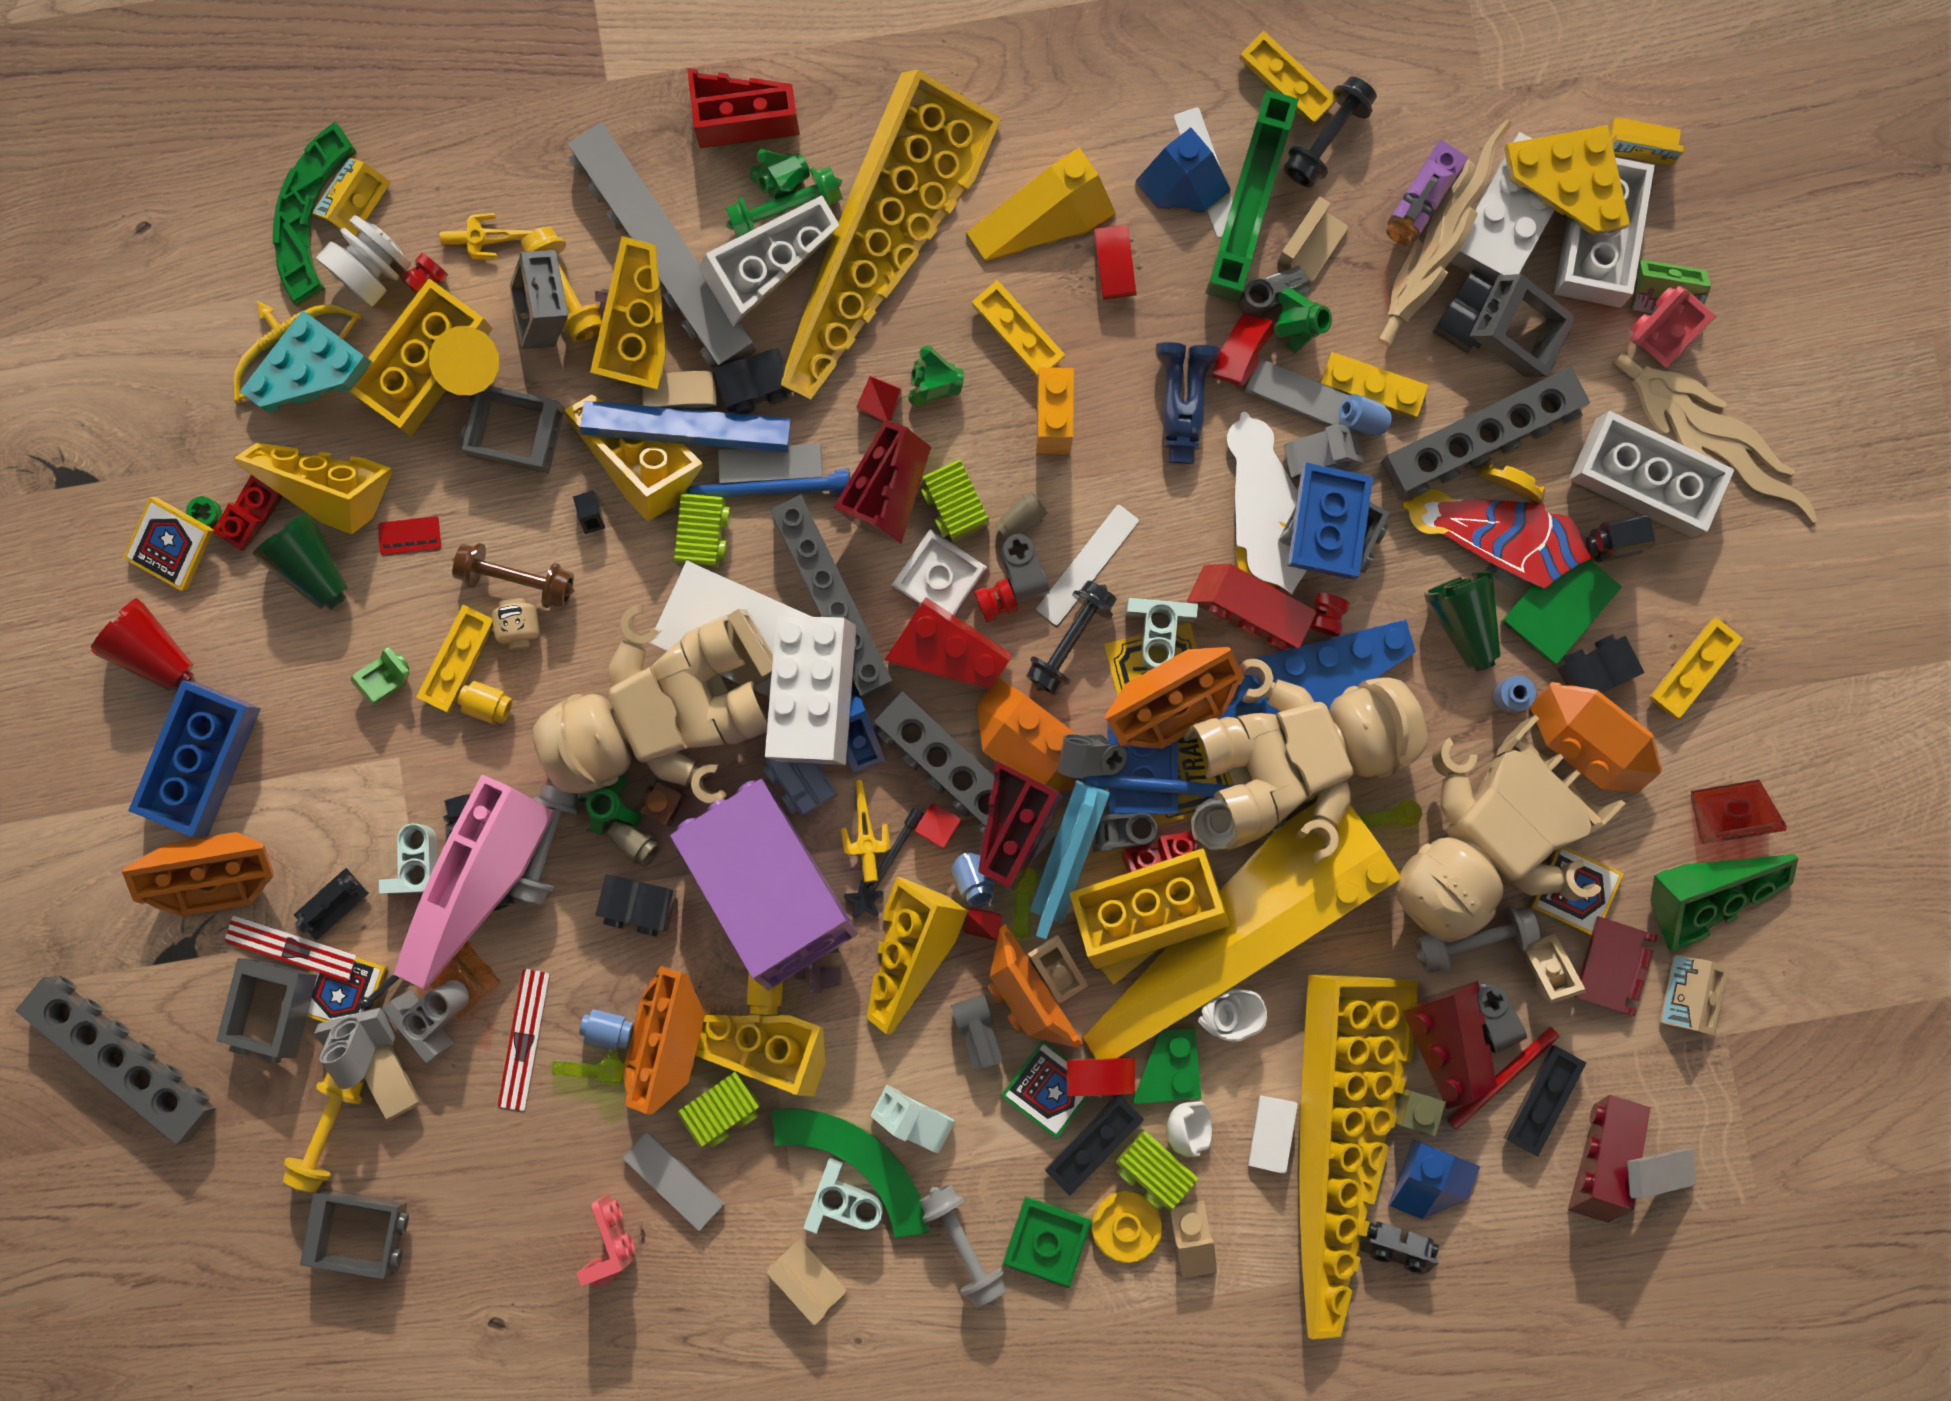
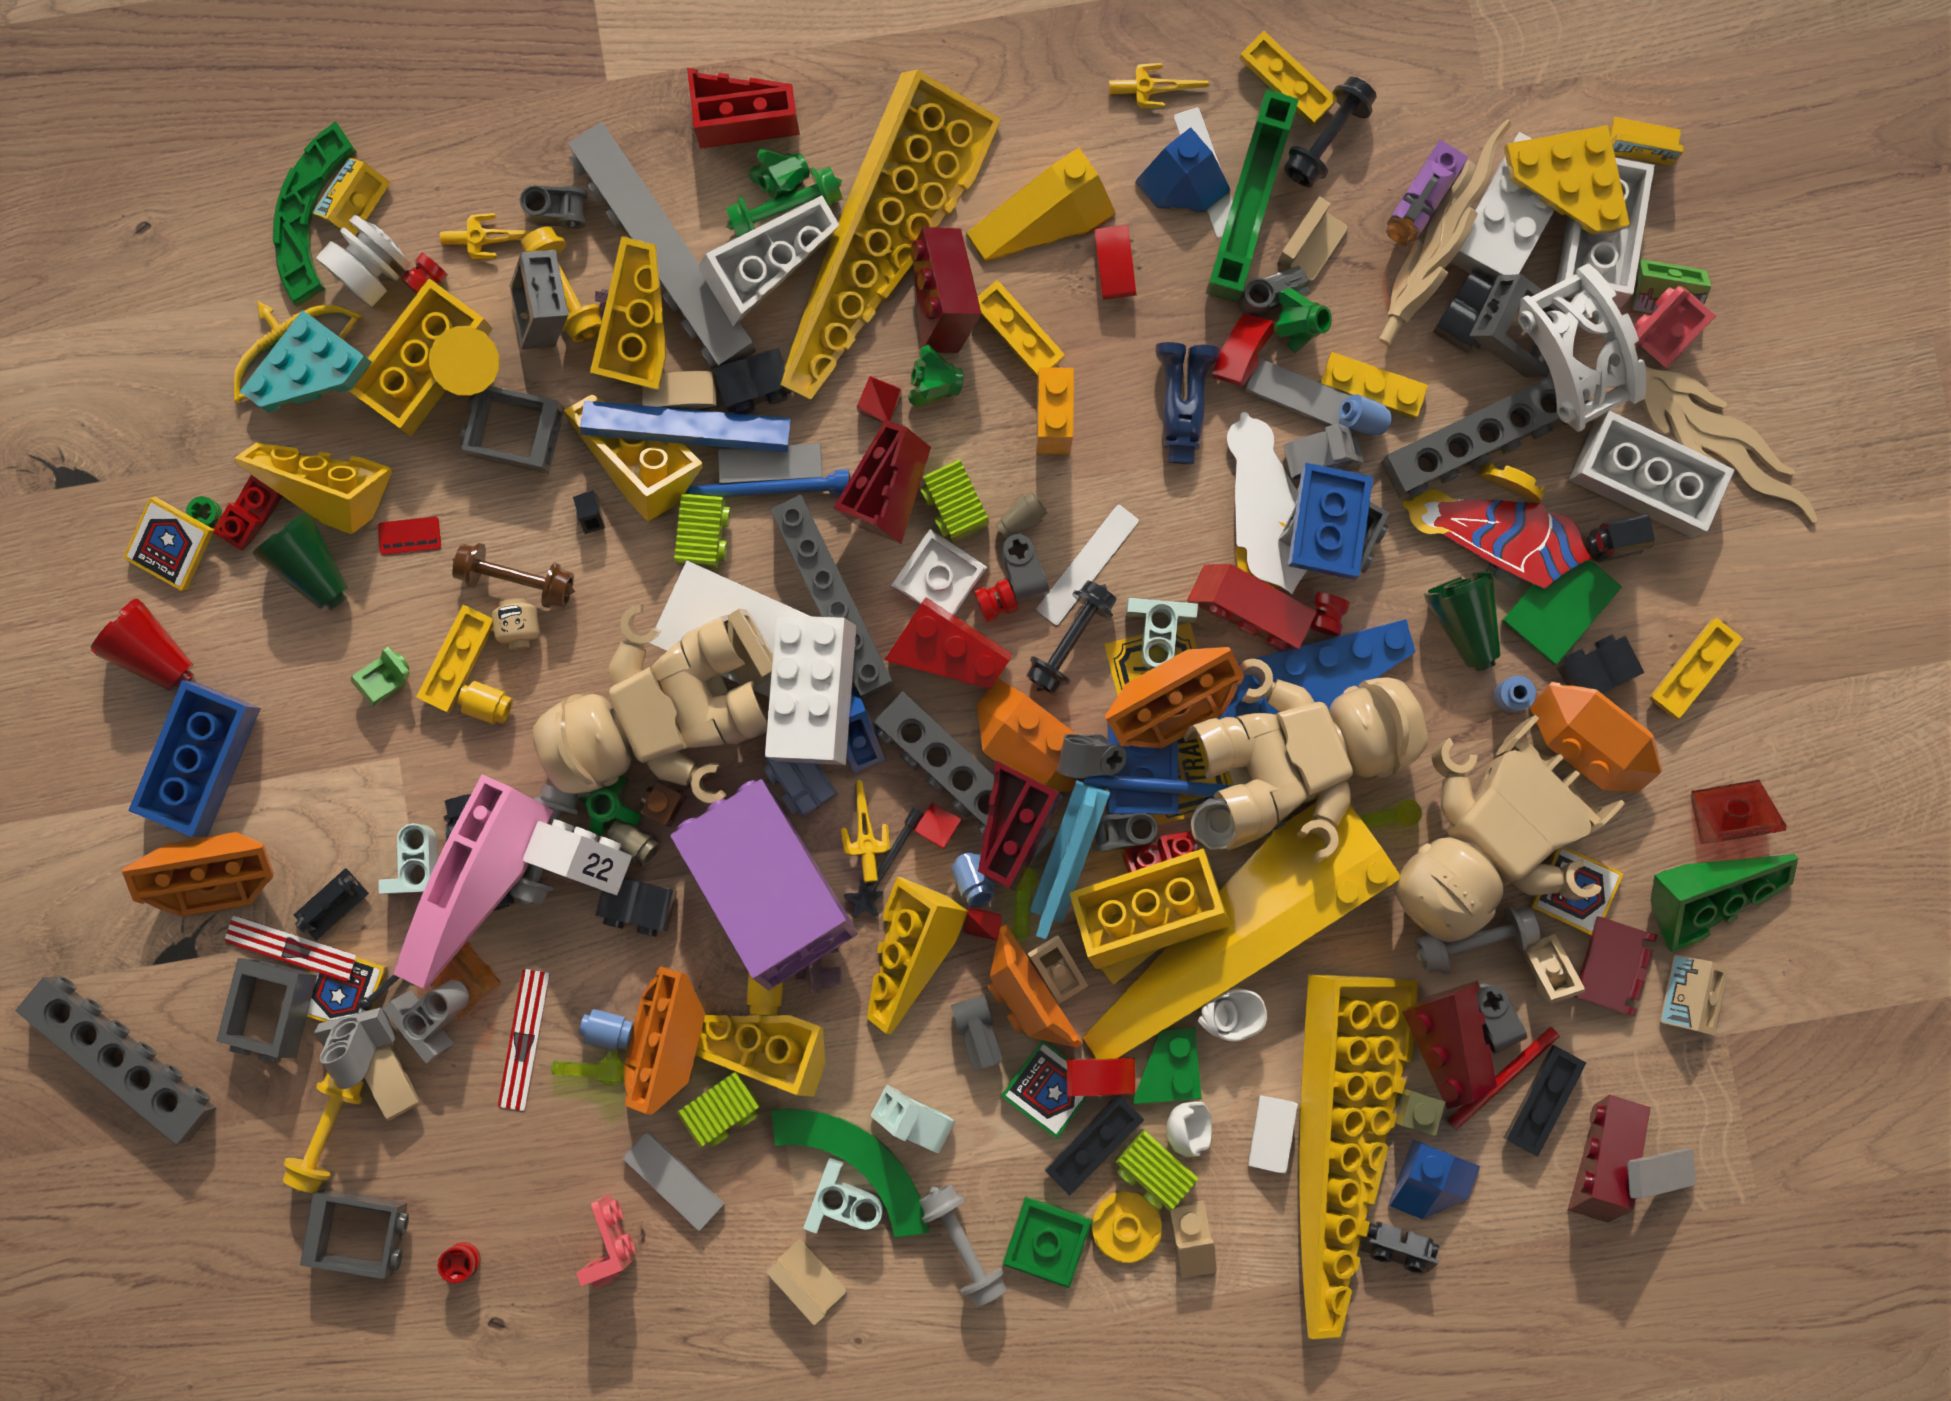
(452, 1266): none -> red wheel
(562, 206): none -> dark grey piece
(578, 855): none -> white brick
(944, 289): none -> dark red wedge
(1144, 86): none -> yellow piece
(1556, 343): none -> white fence

